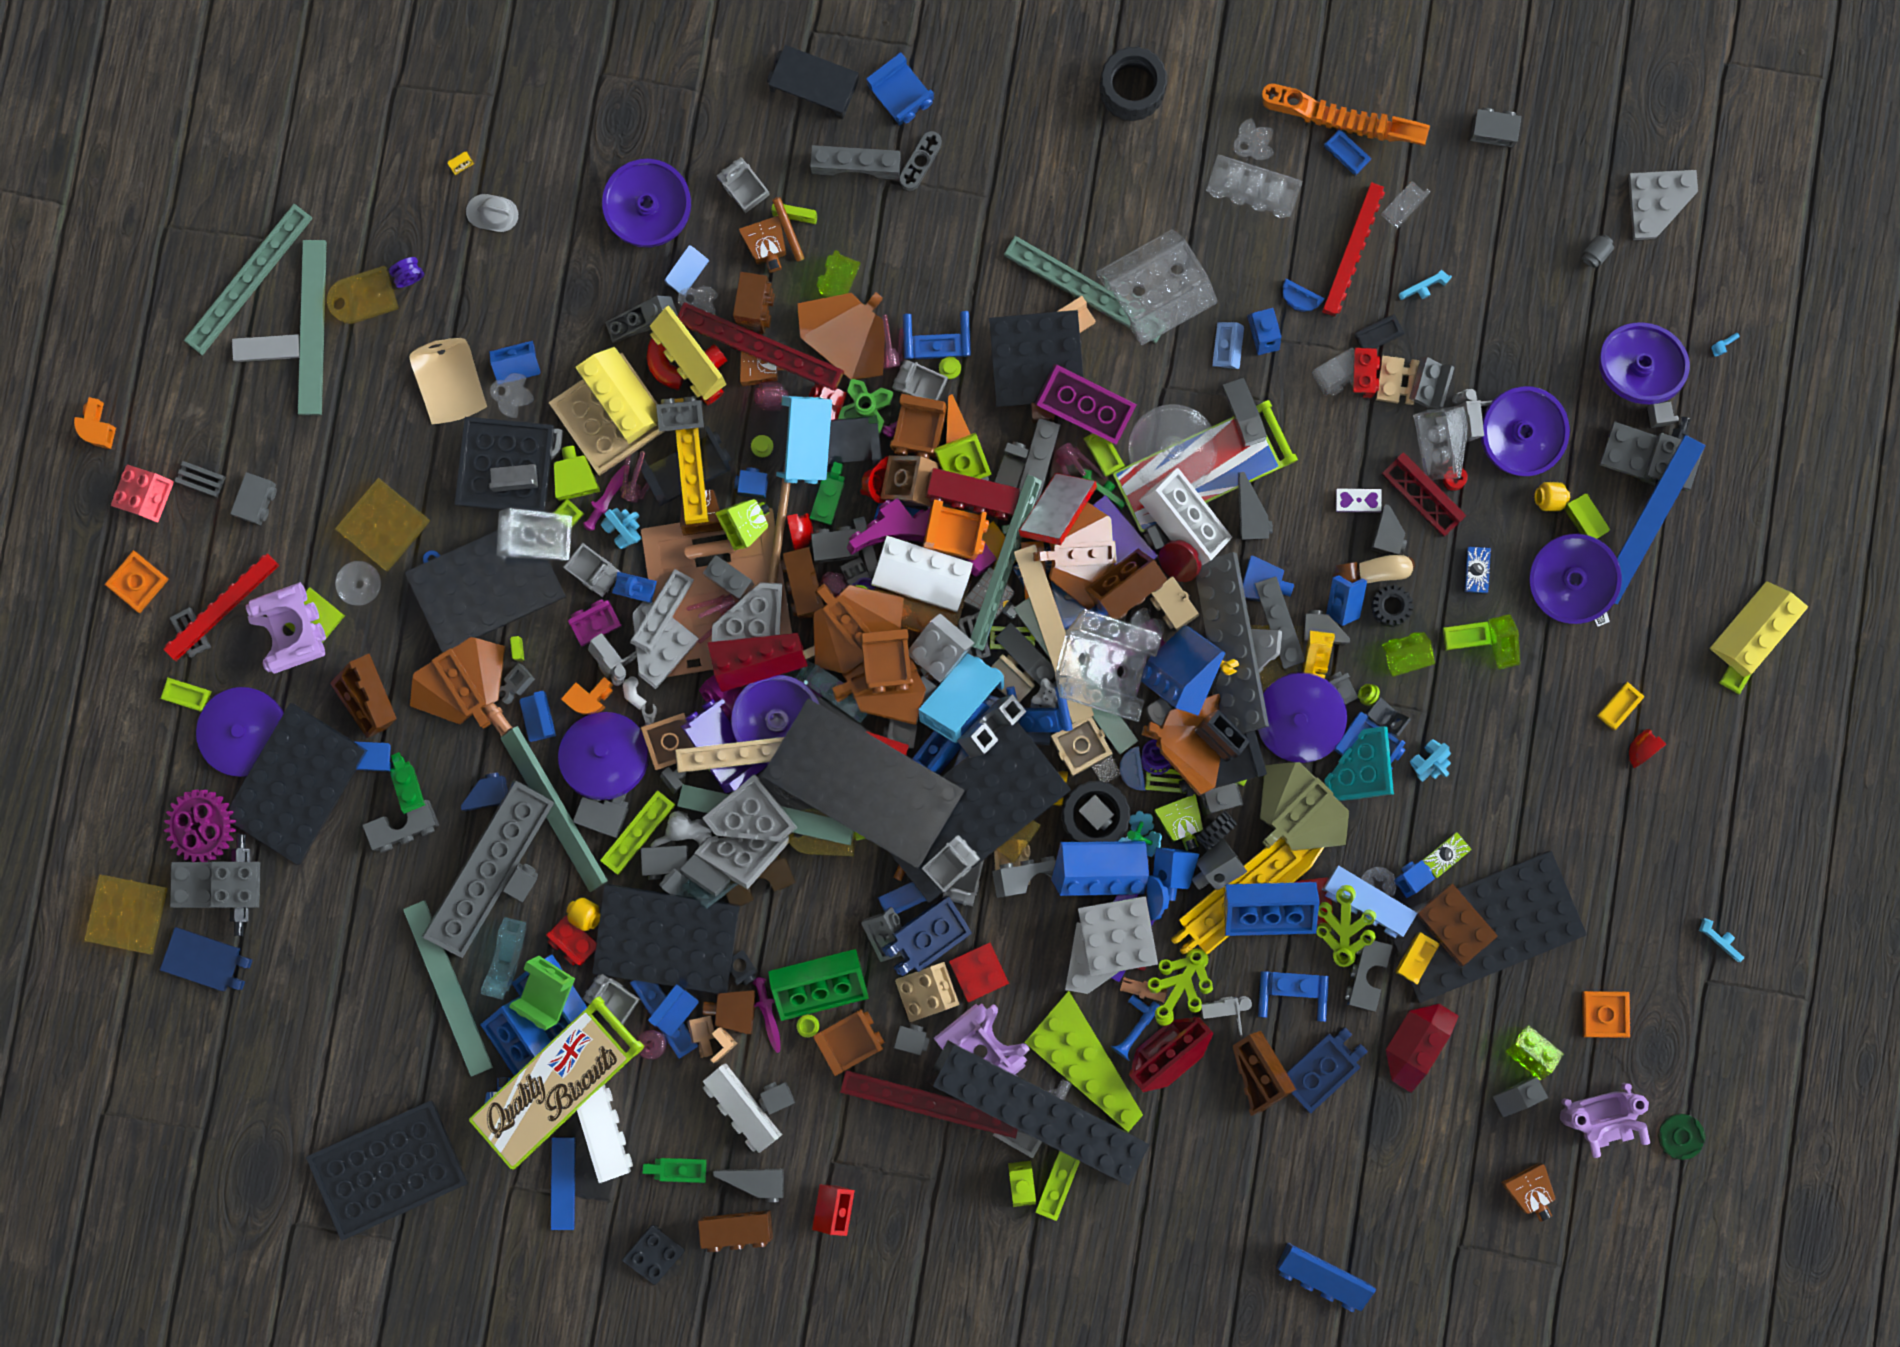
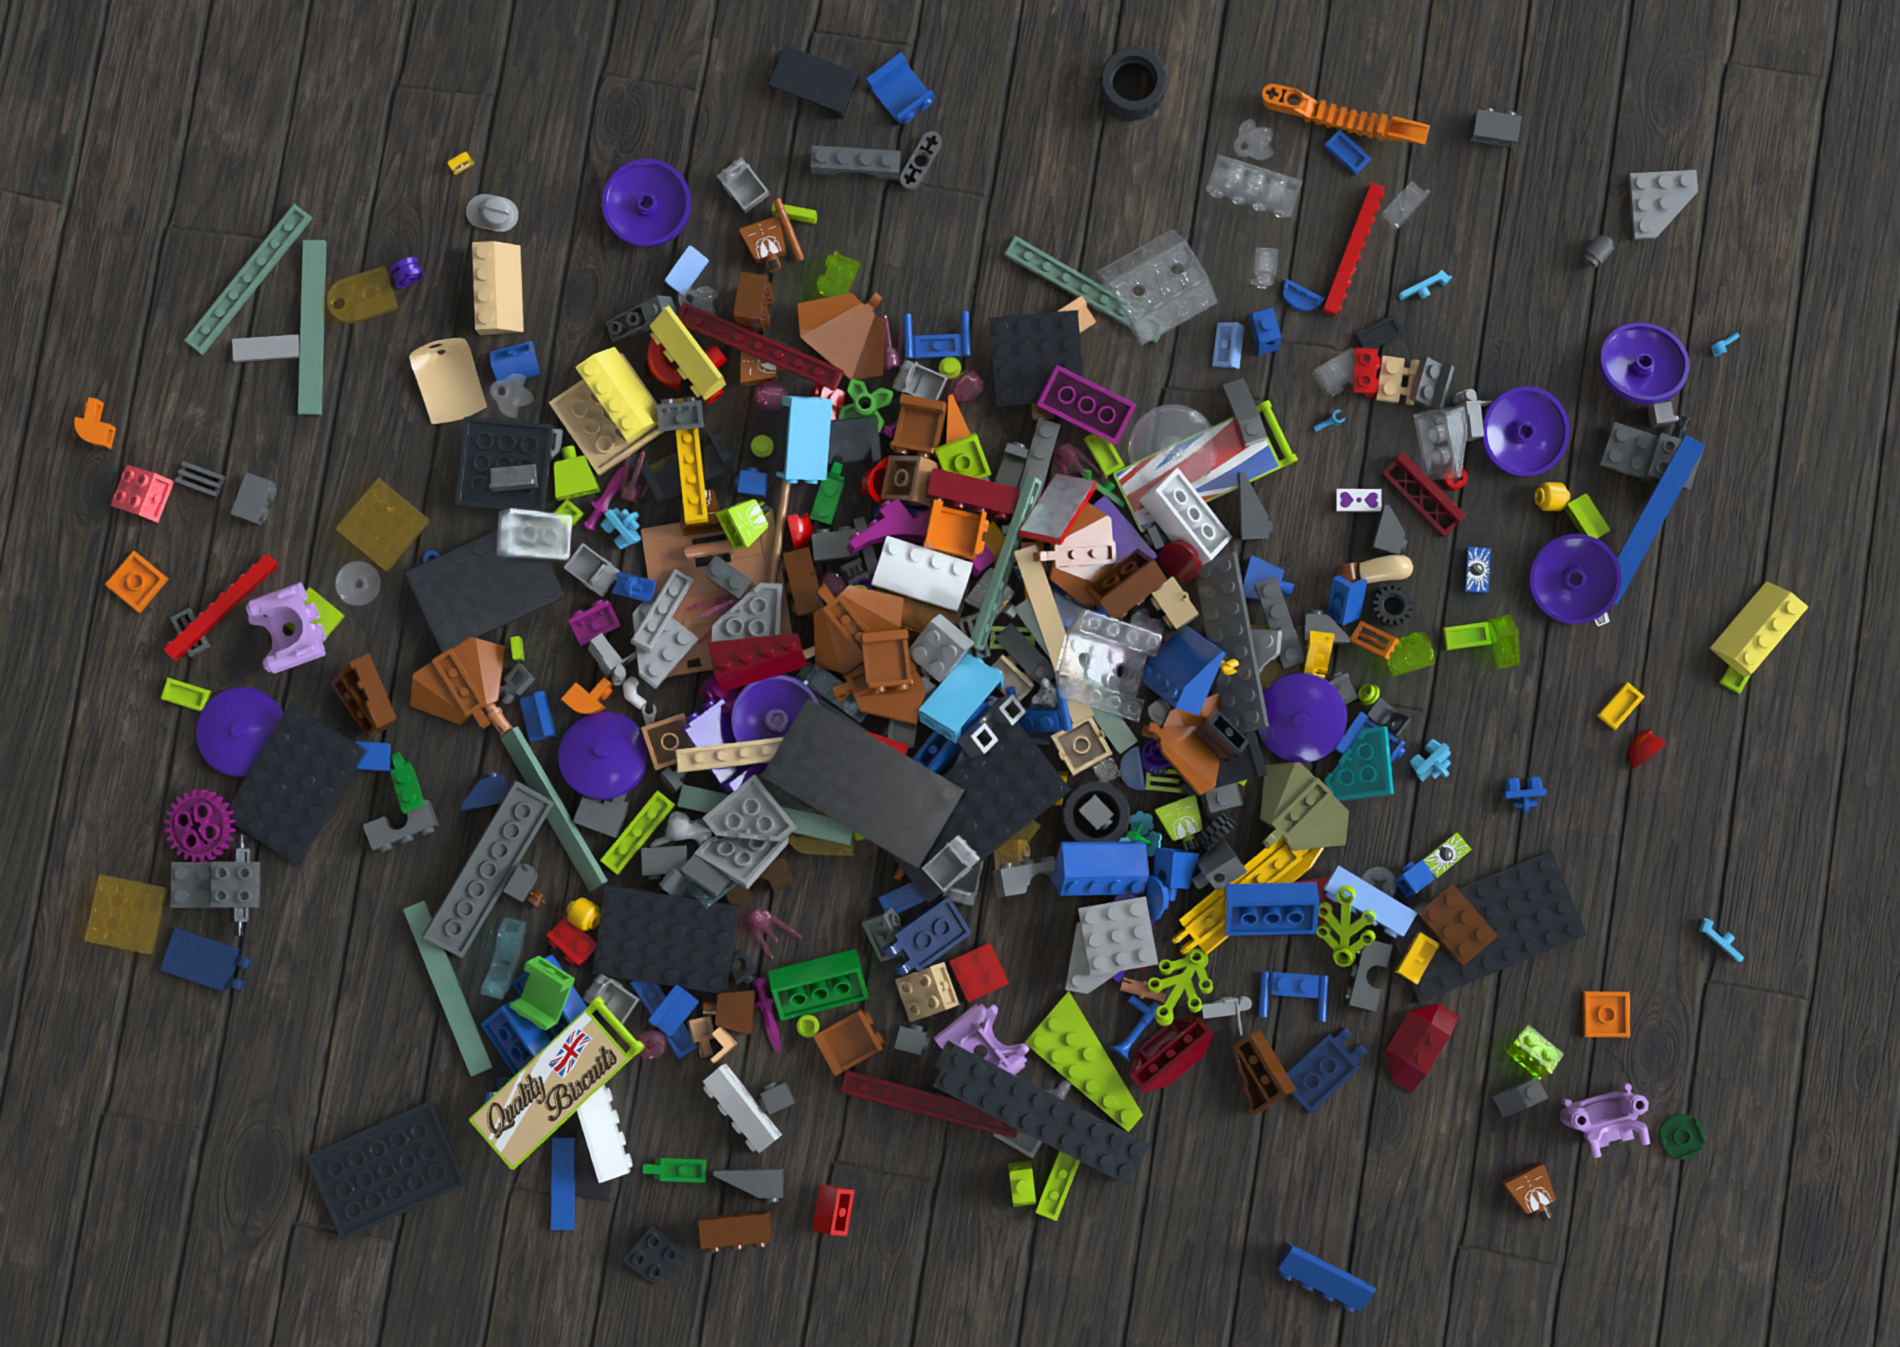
(497, 288): none -> tan slope
(535, 898): none -> reddish brown plate
(760, 921): none -> clear pink plant
(967, 386): none -> clear pink head
(1264, 267): none -> clear brick
(1332, 420): none -> dark azure hand
(1388, 647): none -> orange tile
(1534, 789): none -> blue hips

